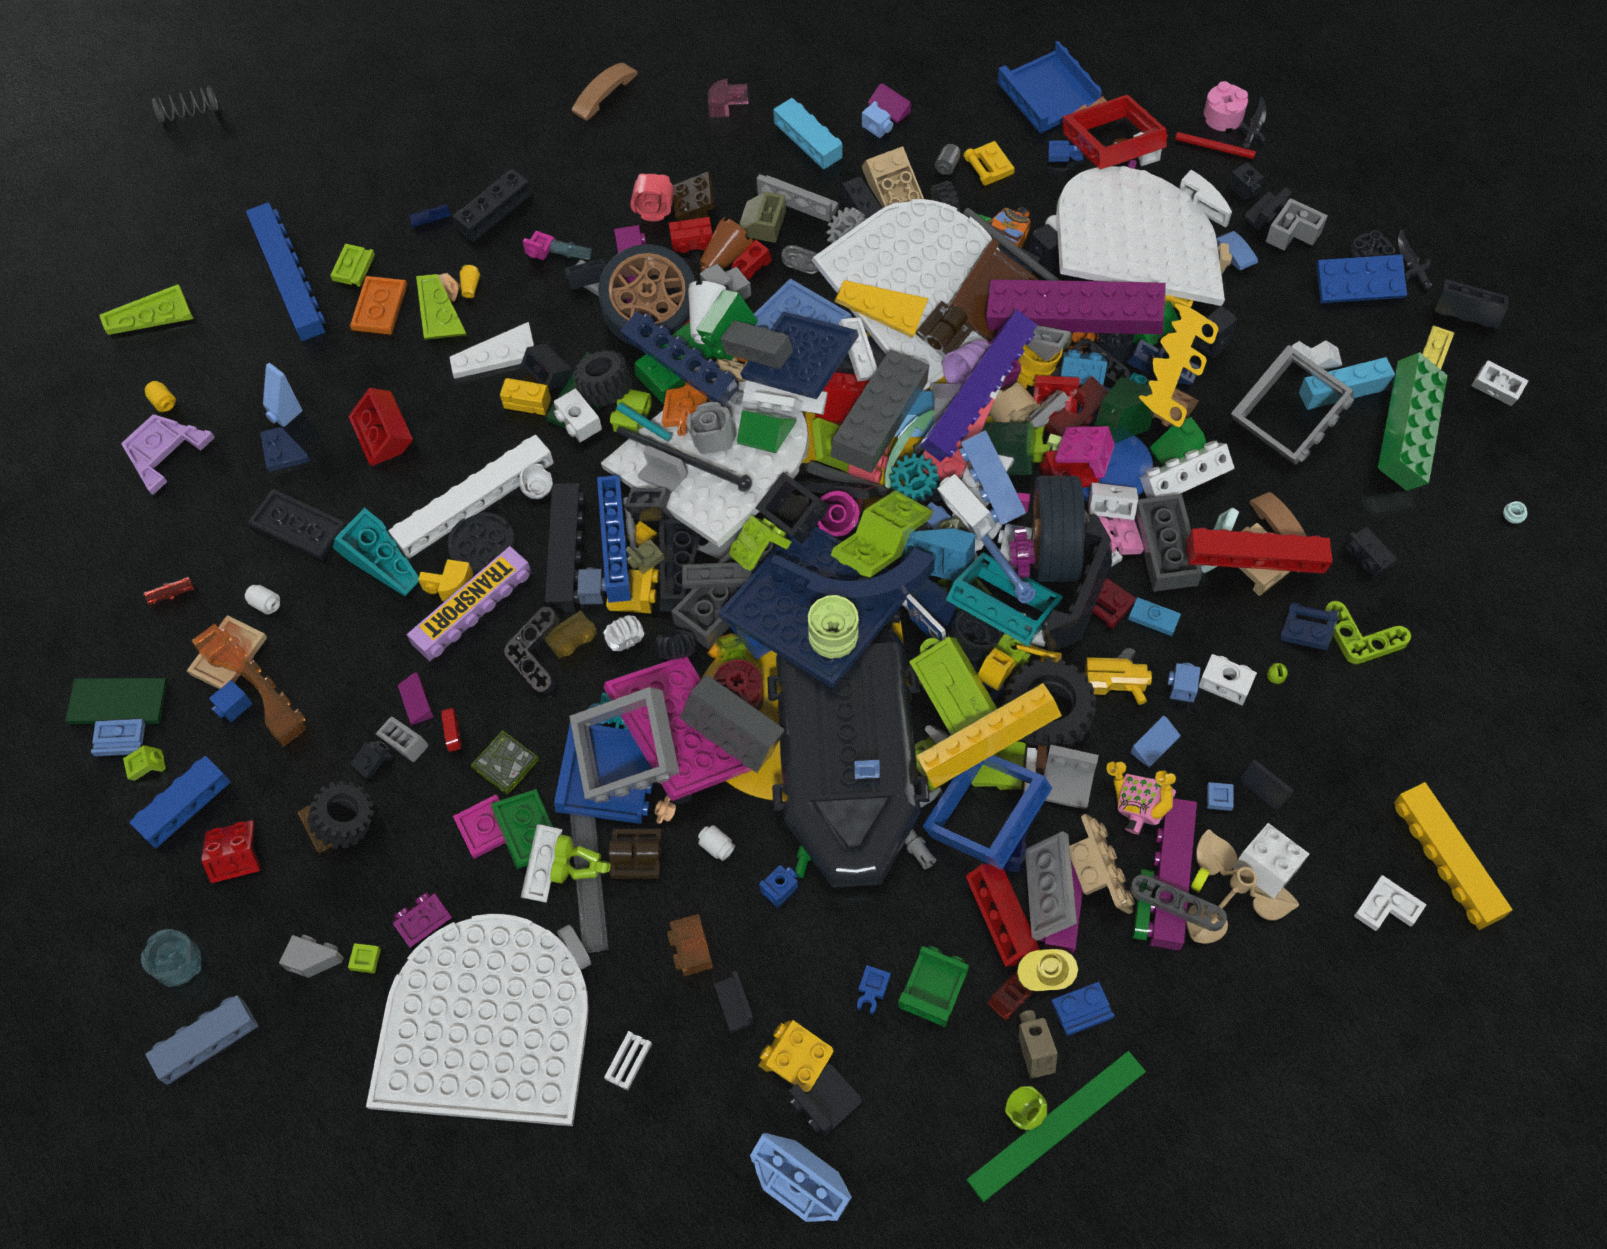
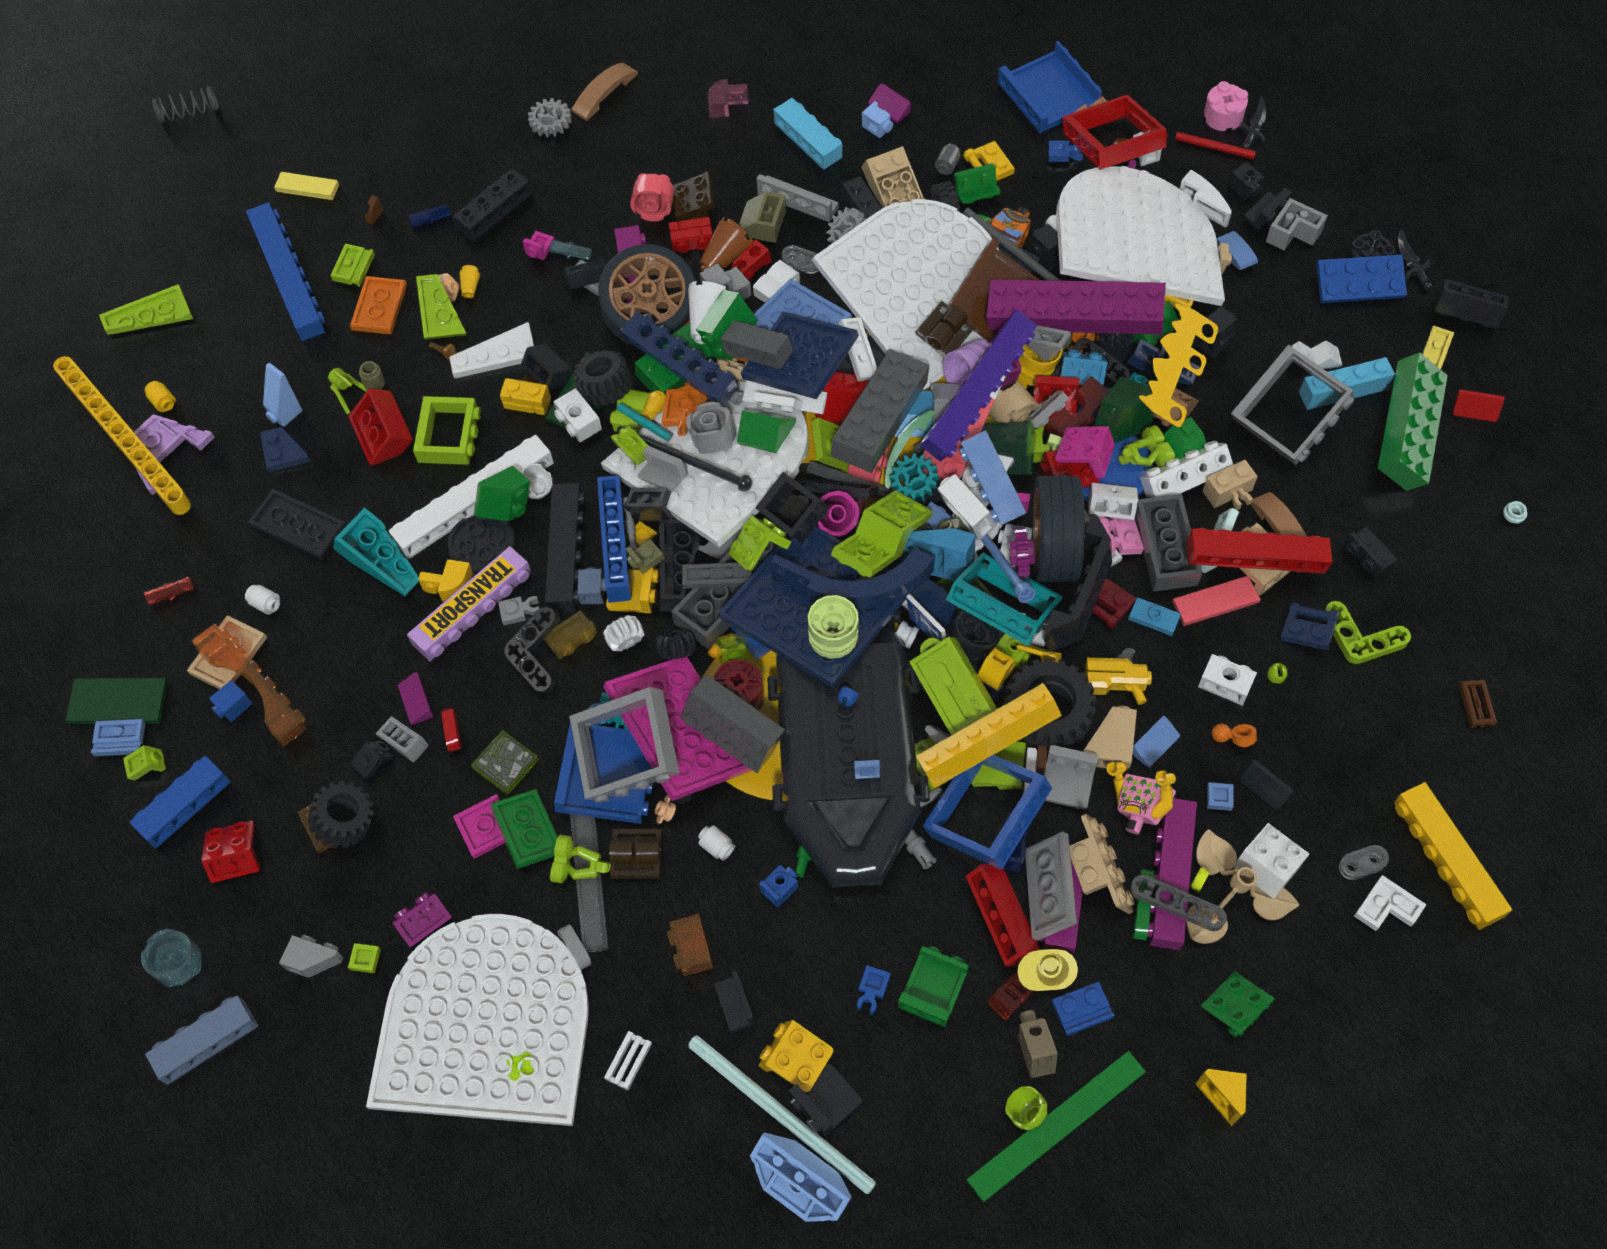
(122, 436): none -> yellow beam
(306, 185): none -> light yellow tile
(341, 381): none -> lime plant
(371, 375): none -> olive brick
(374, 210): none -> reddish brown tile
(446, 455): none -> lime window
(448, 351): none -> clear orange hand
(502, 495): none -> green slope
(514, 609): none -> light grey plate
(526, 1069): none -> clear neon green plate
(539, 867): white tile -> none
(549, 117): none -> light grey gear
(630, 444): none -> lime hips
(654, 405): none -> yellow cone
(774, 280): none -> white brick
(782, 1115): none -> light aqua axle
(848, 695): none -> blue hinge
(885, 306): yellow wing -> none
(907, 634): none -> white wheel
(976, 183): none -> green bracket
(1114, 738): none -> tan slope
(1154, 441): none -> lime piece
(1184, 682): medium blue brick -> none
(1216, 600): none -> coral piece
(1225, 1092): none -> yellow slope
(1230, 485): none -> tan brick
(1237, 1003): none -> green hinge
(1241, 735): none -> orange plate
(1361, 862): none -> clear plate
(1473, 721): none -> reddish brown tile
(1477, 405): none -> red slope
(1499, 383): white brick -> none

